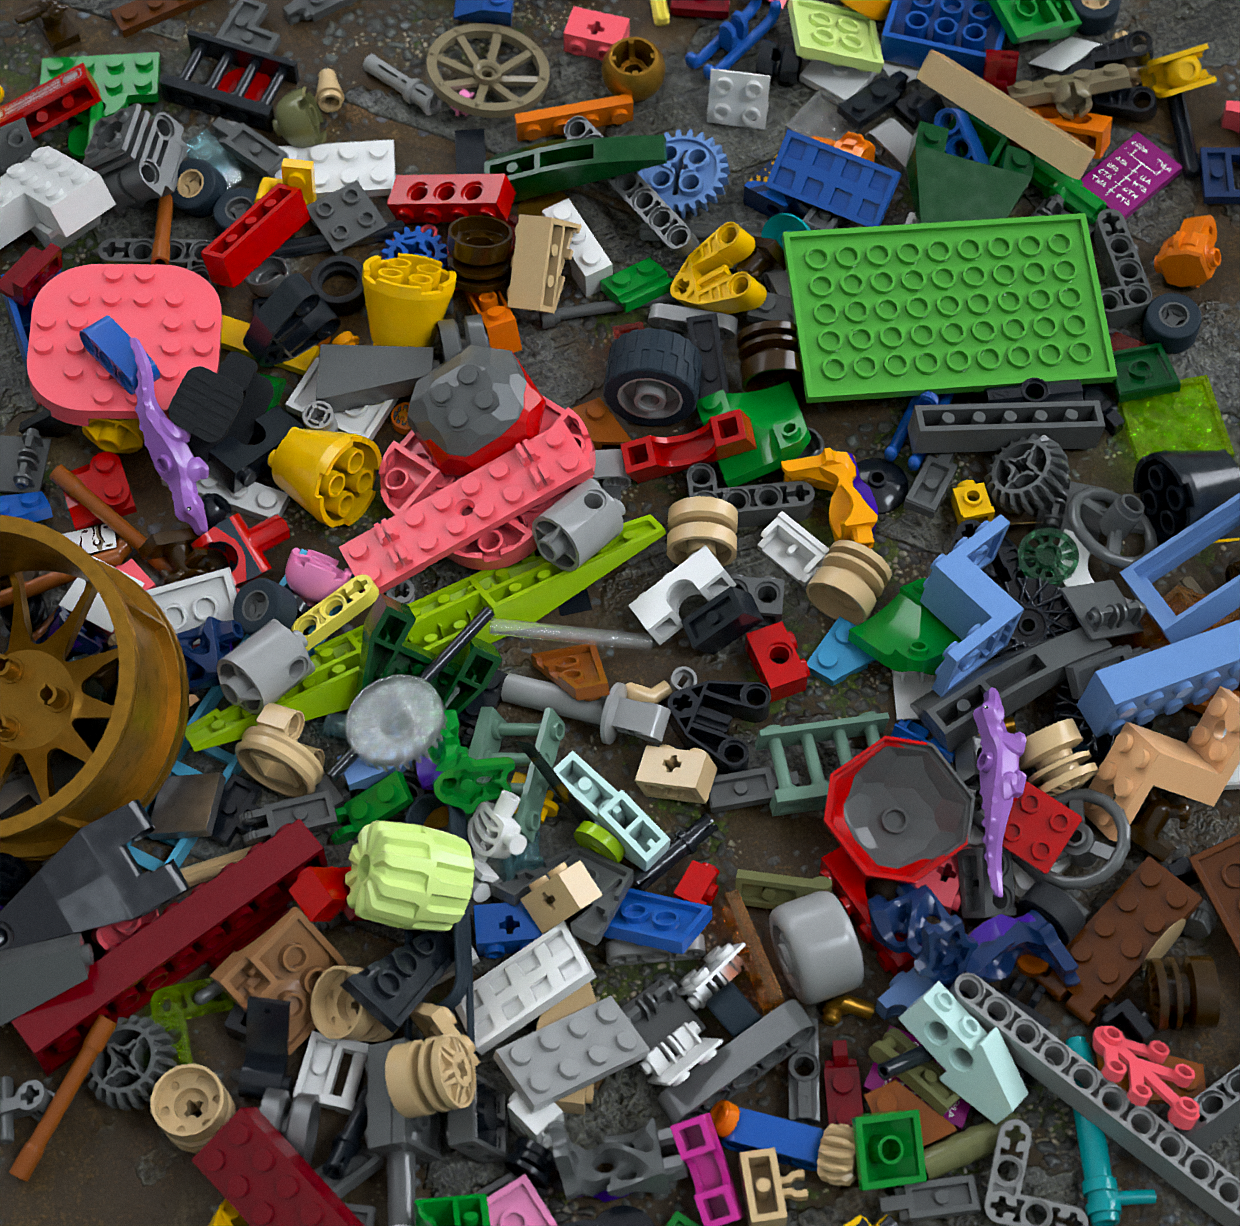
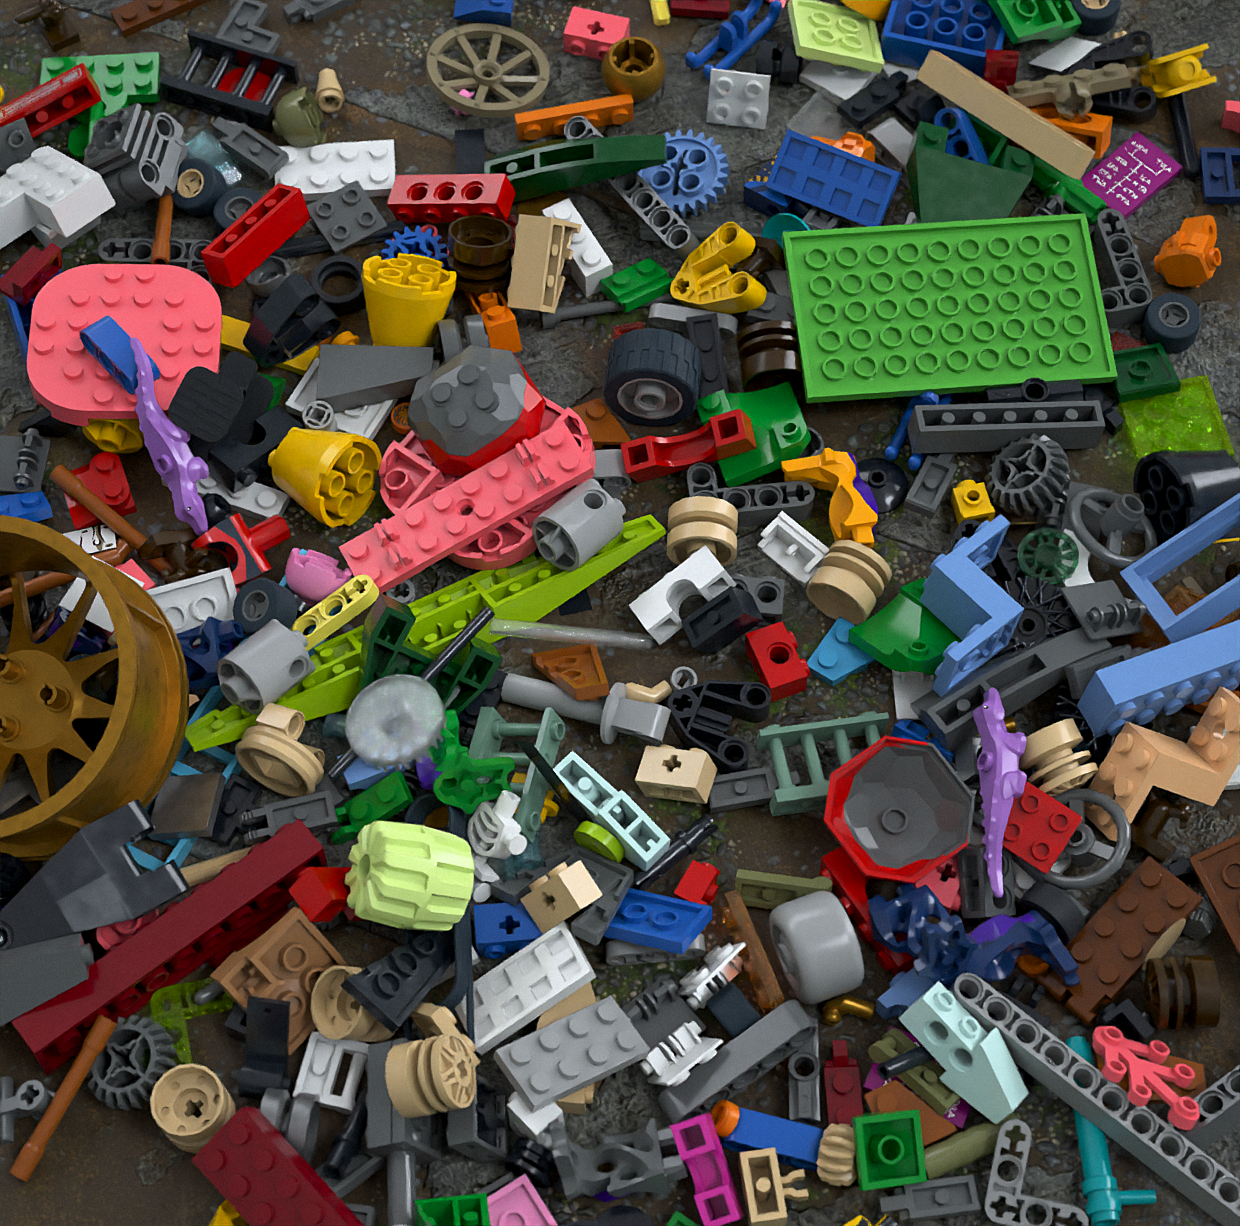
(295, 174): yellow plate -> none
(412, 89): light grey pin -> none

